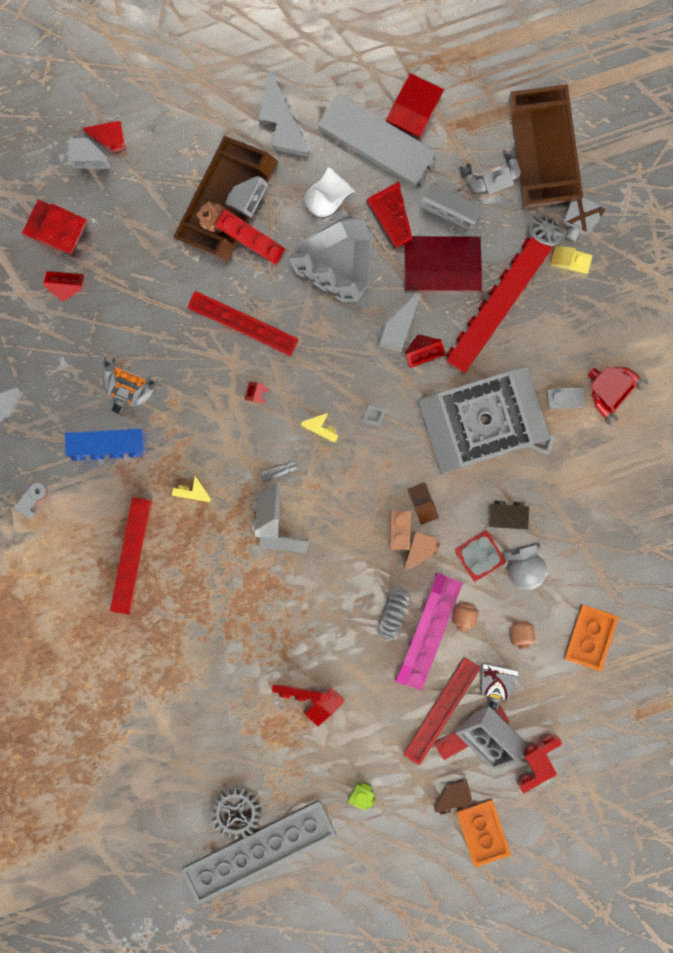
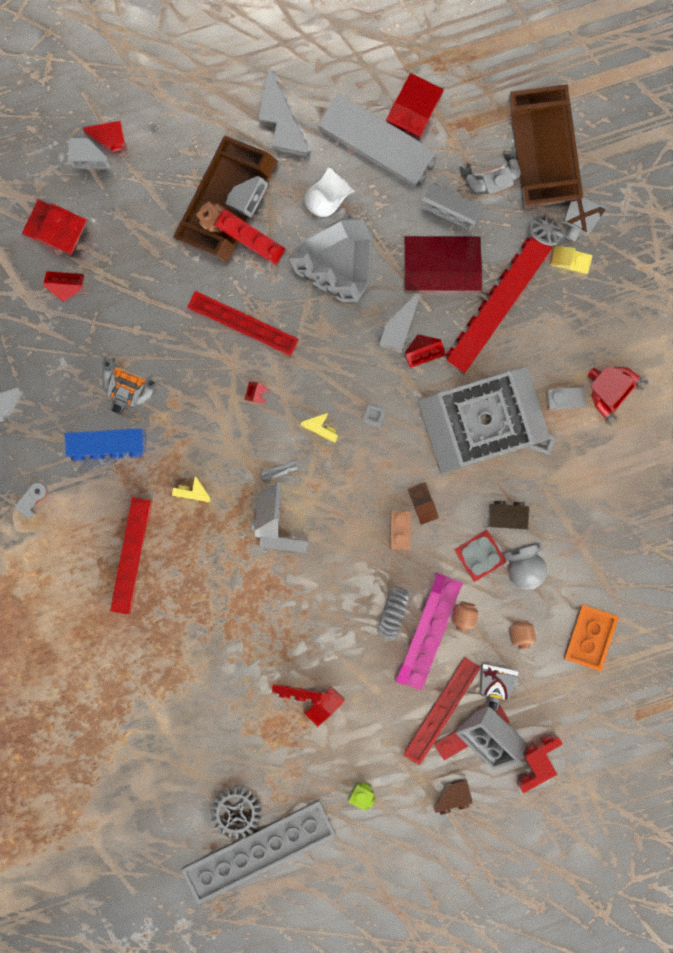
(391, 214): red wing -> none
(421, 549): nougat slope -> none
(483, 833): orange plate -> none

